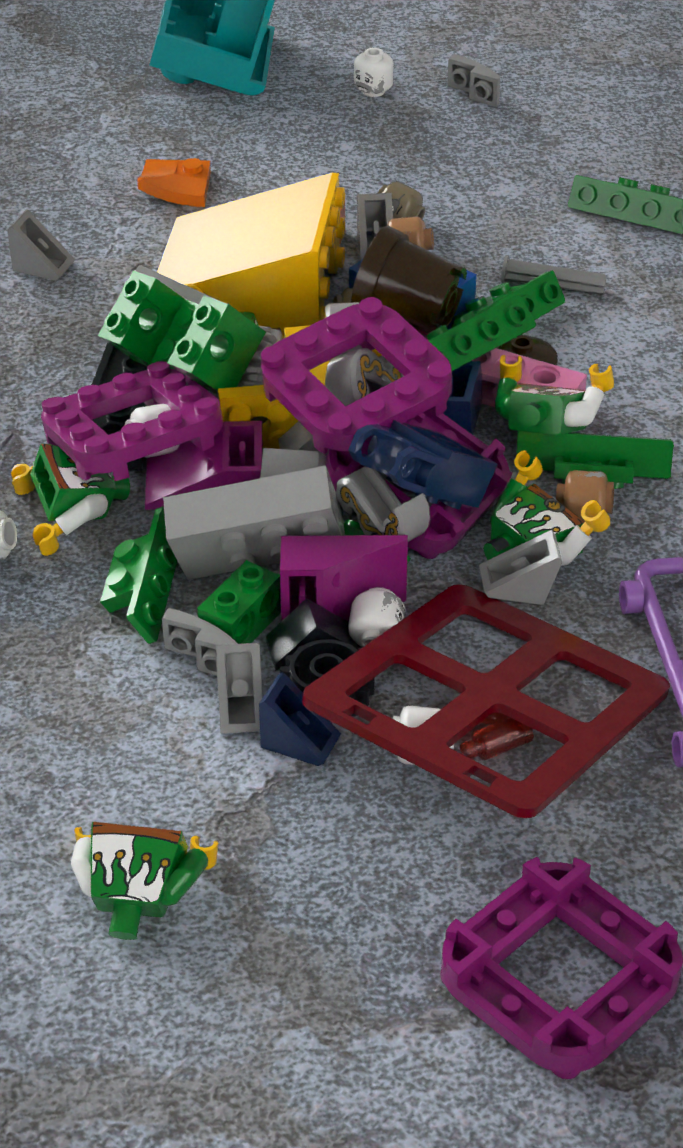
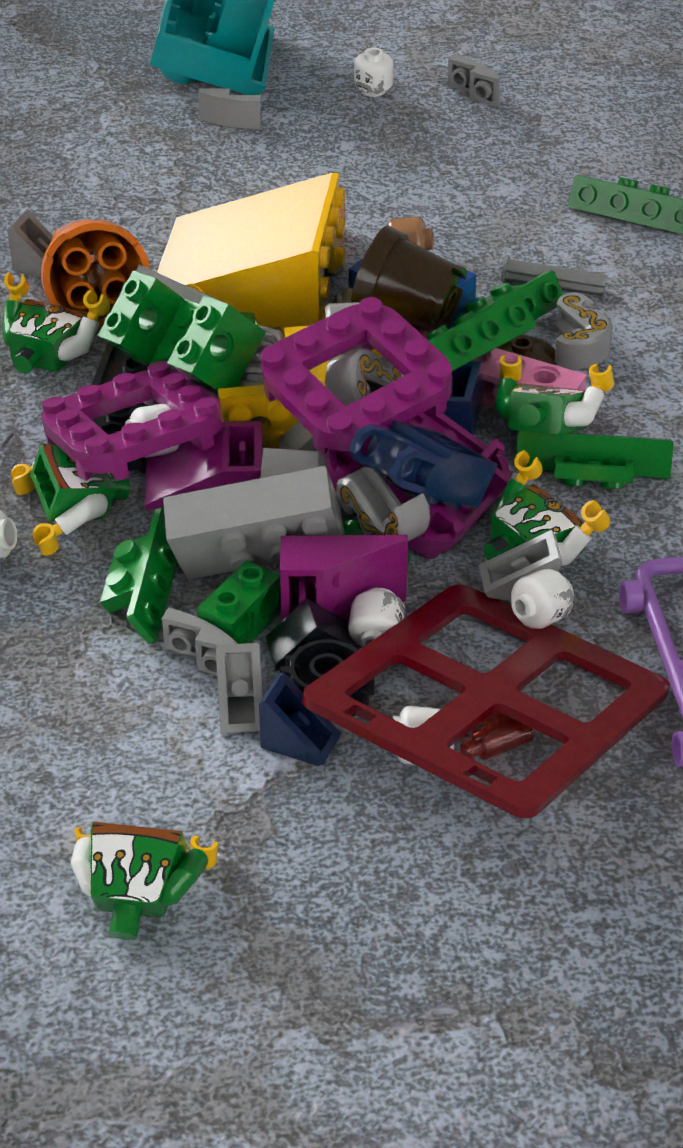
(47, 333): none -> torso
(71, 271): none -> orange cone
(176, 180): orange plate -> none
(229, 110): none -> light grey slope
(373, 214): light grey slope -> none
(405, 200): dark tan head -> none
(542, 598): none -> white head
(568, 1039): magenta plate -> none
(583, 487): medium nougat head -> none
(584, 332): none -> light grey animal

